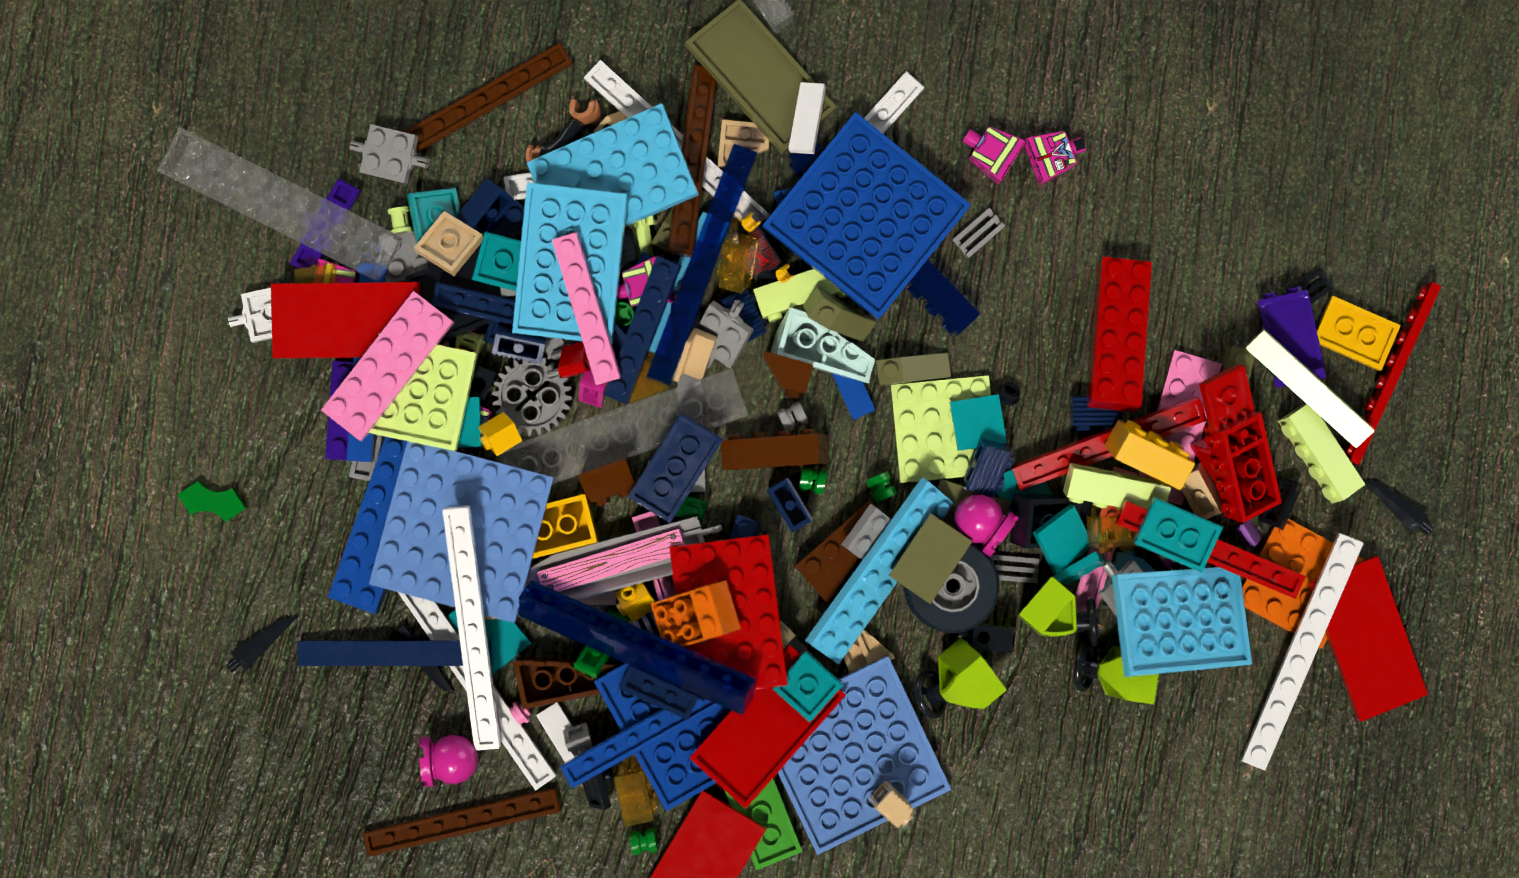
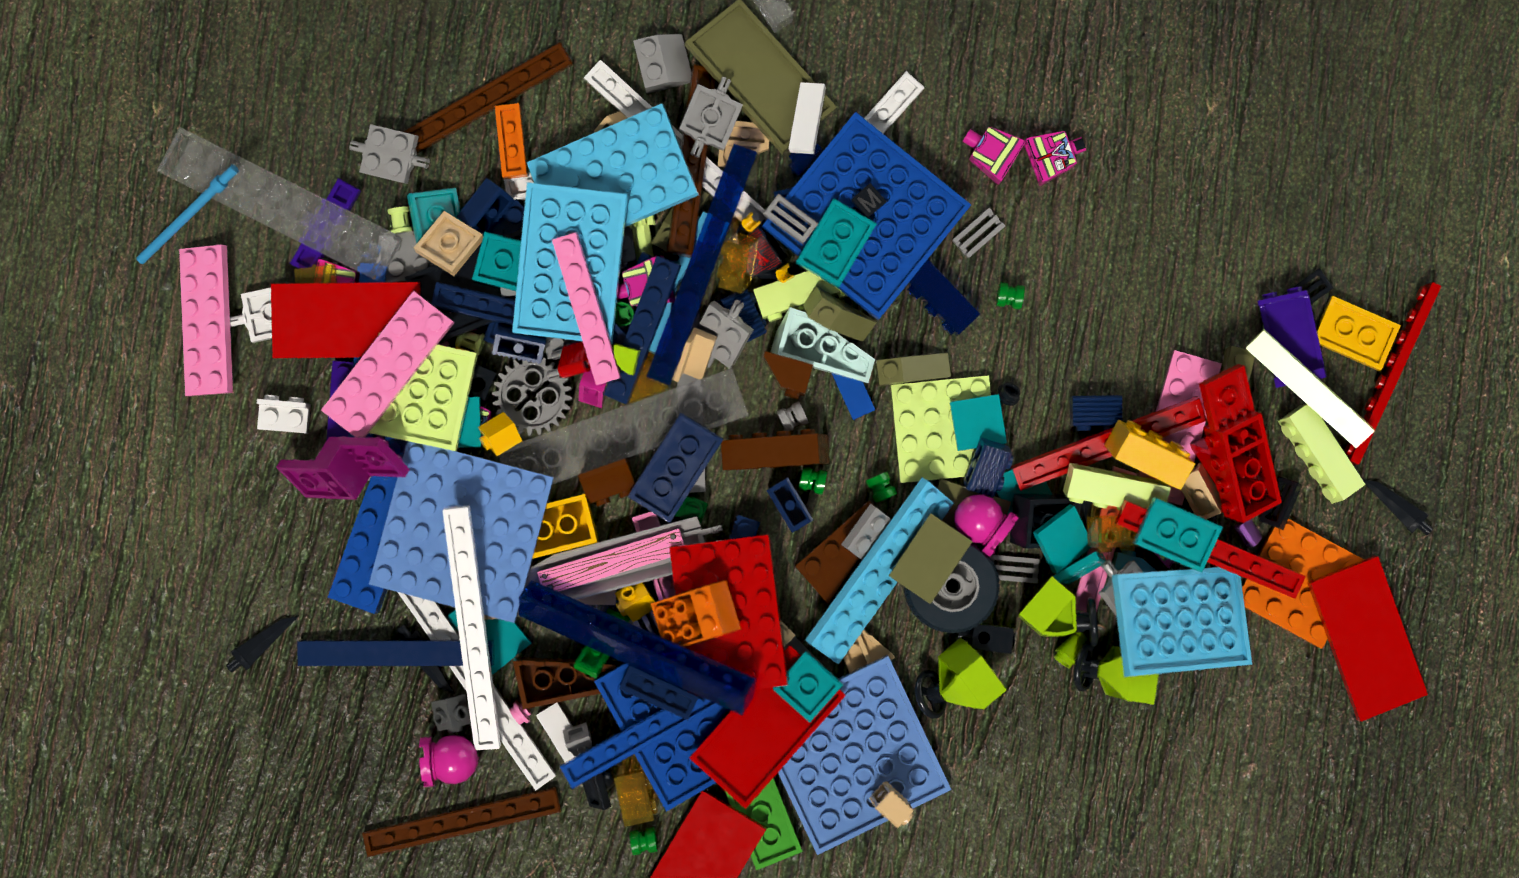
(200, 498): green tile -> none
(206, 320): none -> bright pink plate
(216, 186): none -> dark azure bar
(283, 415): none -> white bracket
(343, 467): none -> magenta bracket
(451, 713): none -> dark grey brick
(511, 141): none -> orange plate
(572, 130): piece -> none
(626, 358): none -> lime tile
(663, 62): none -> light grey slope
(710, 117): none -> light grey plate
(773, 206): none -> light grey tile
(836, 243): none -> teal tile
(868, 201): none -> black tile
(1010, 295): none -> green wheel
(1068, 650): none -> lime cone
(1119, 334): red brick -> none
(1301, 651): white plate -> none

